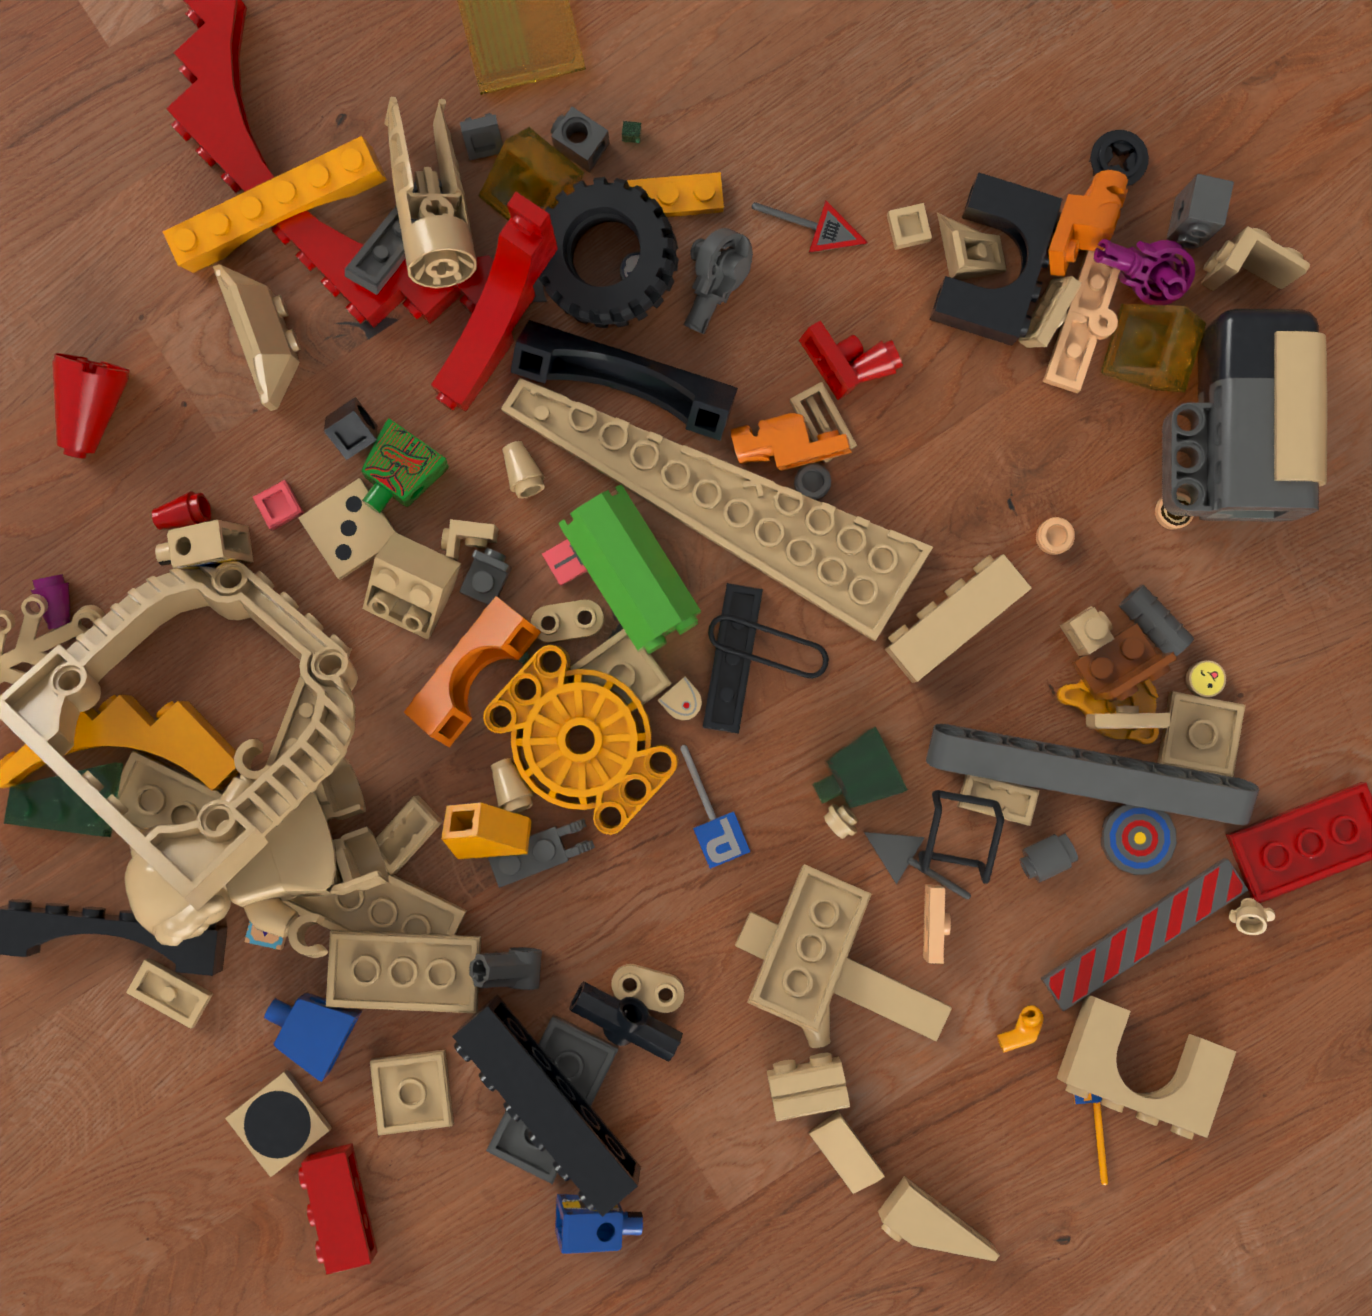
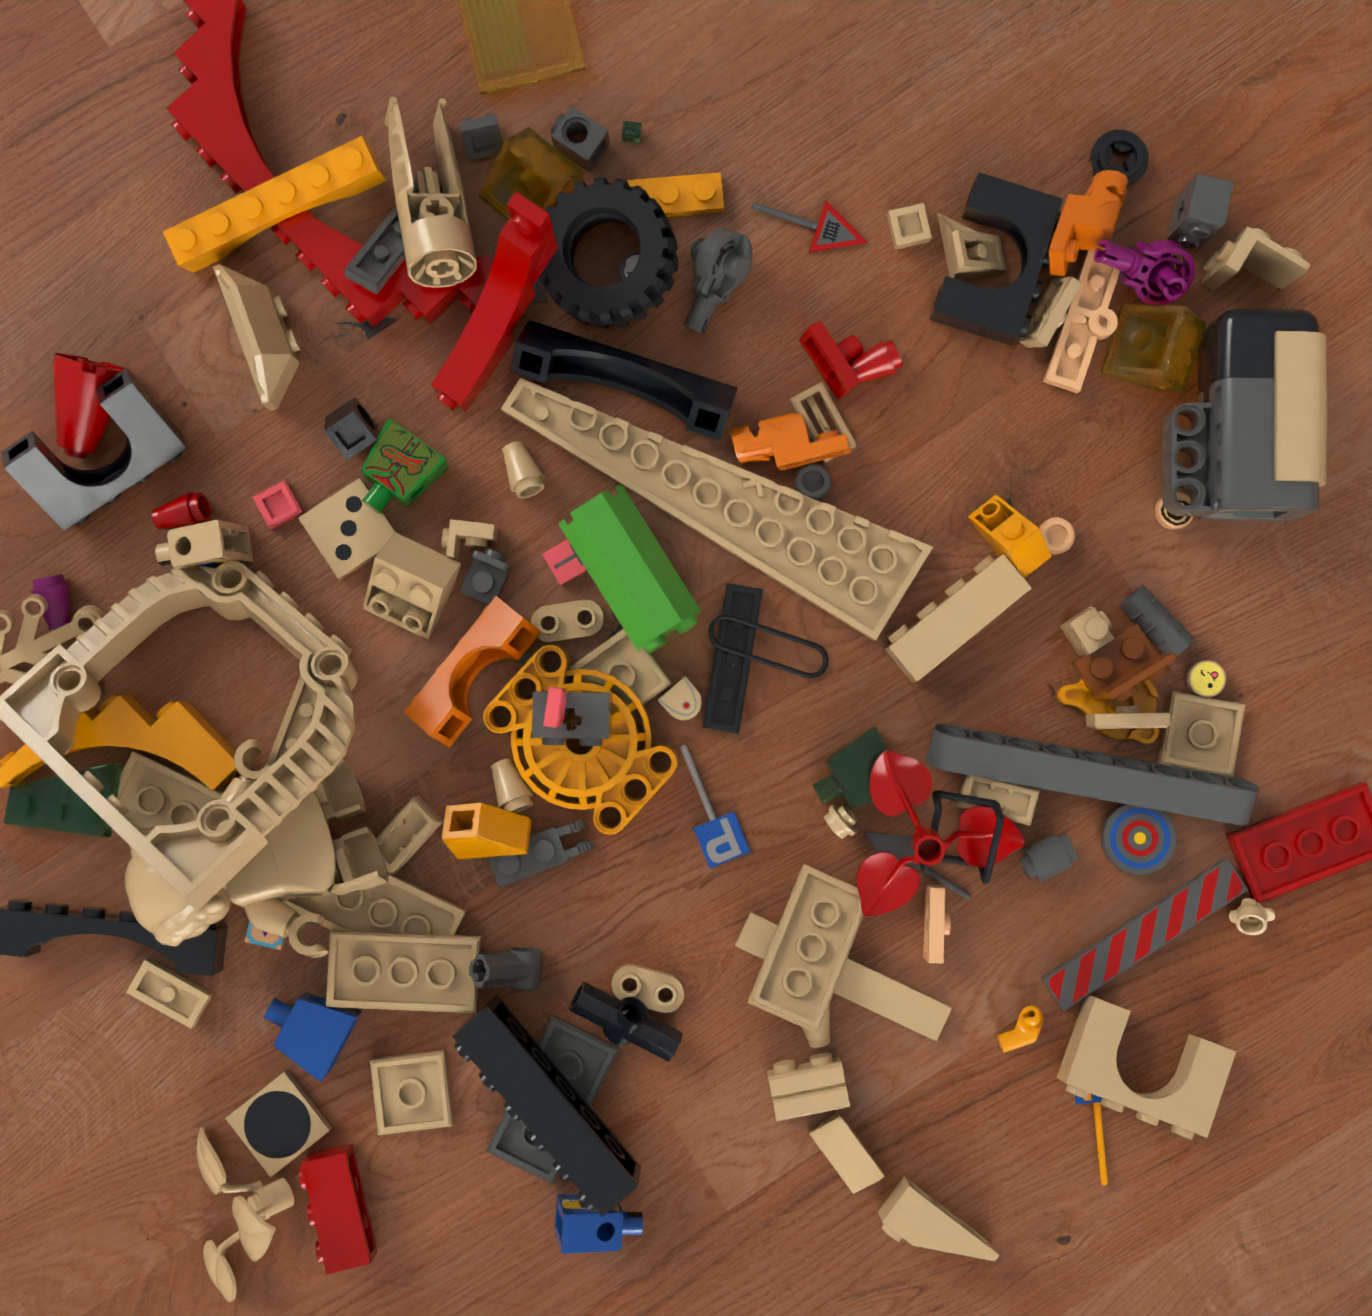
(73, 493): none -> arch
(249, 1215): none -> tan plant
(555, 707): none -> coral tile
(593, 708): none -> dark grey brick
(897, 785): none -> red plant
(1011, 535): none -> light orange slope

